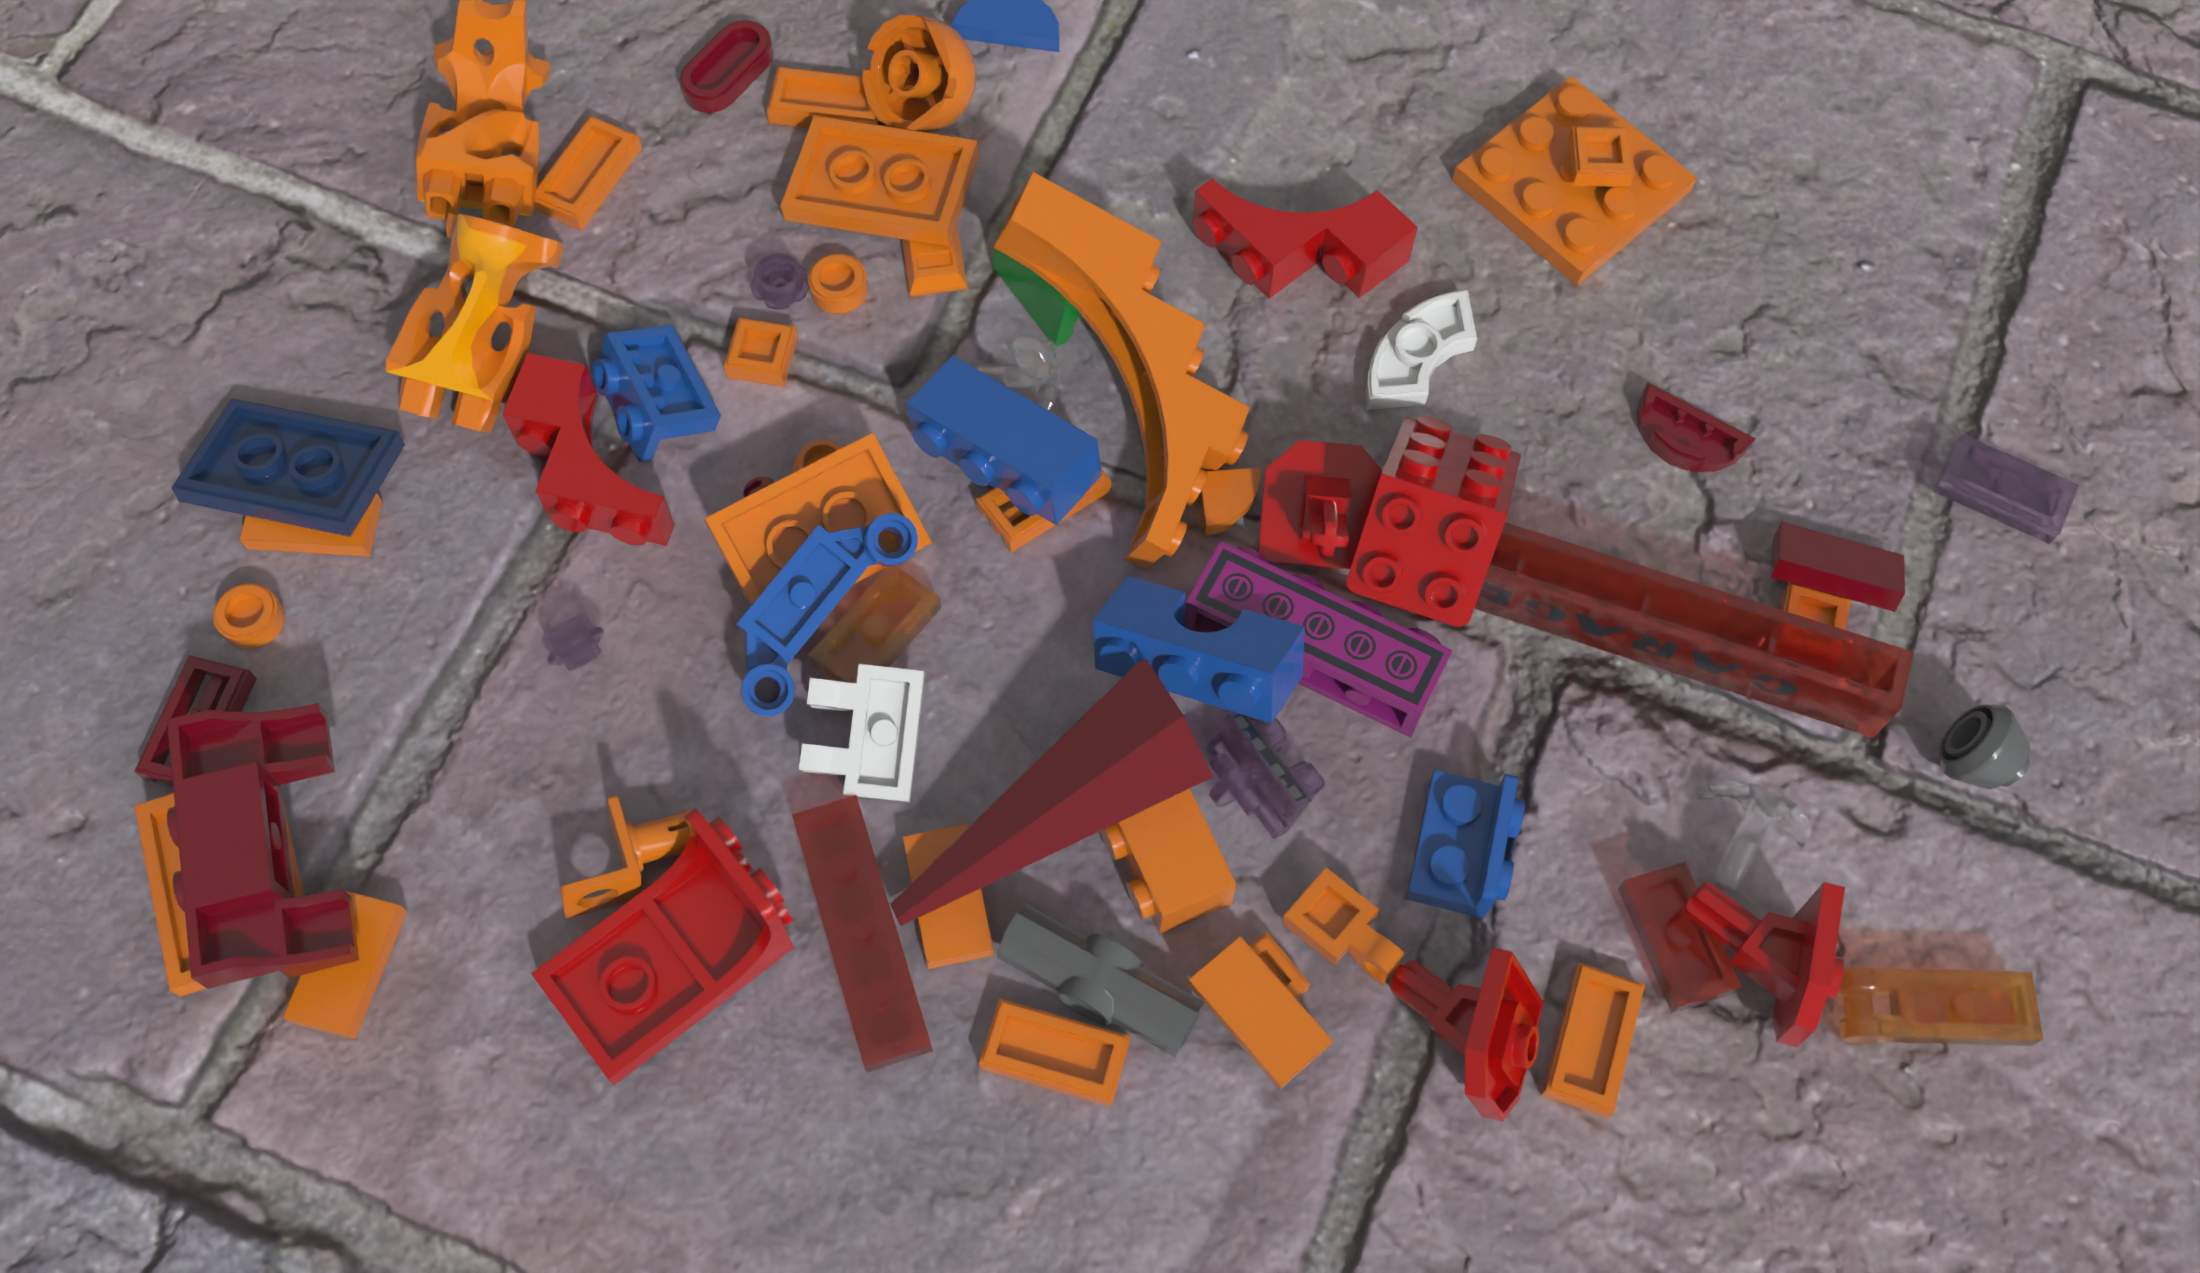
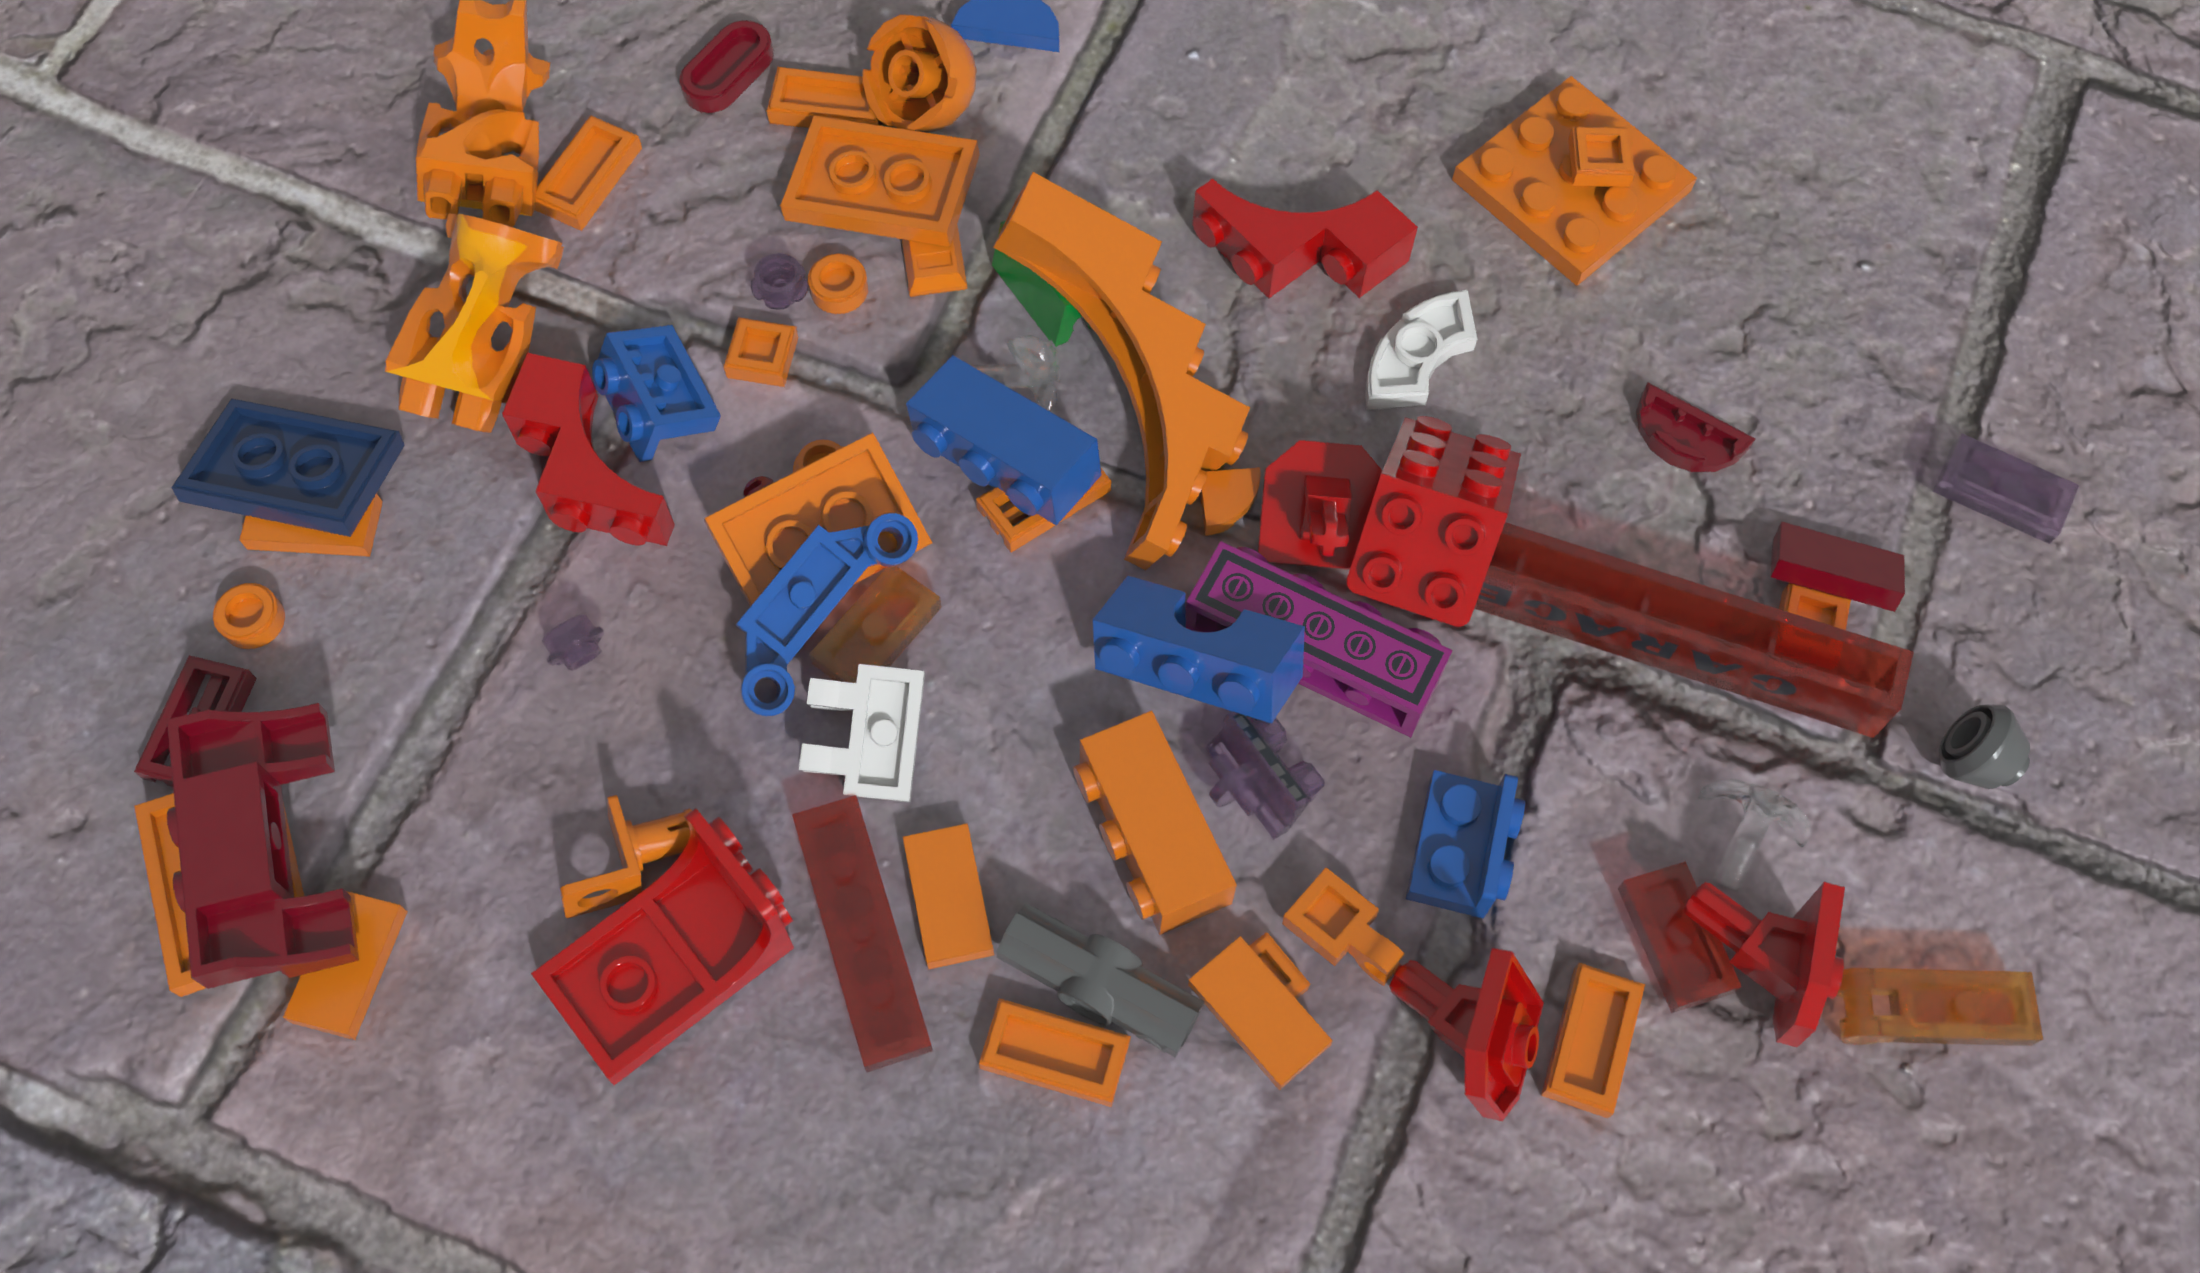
(1104, 769): dark red wedge -> none

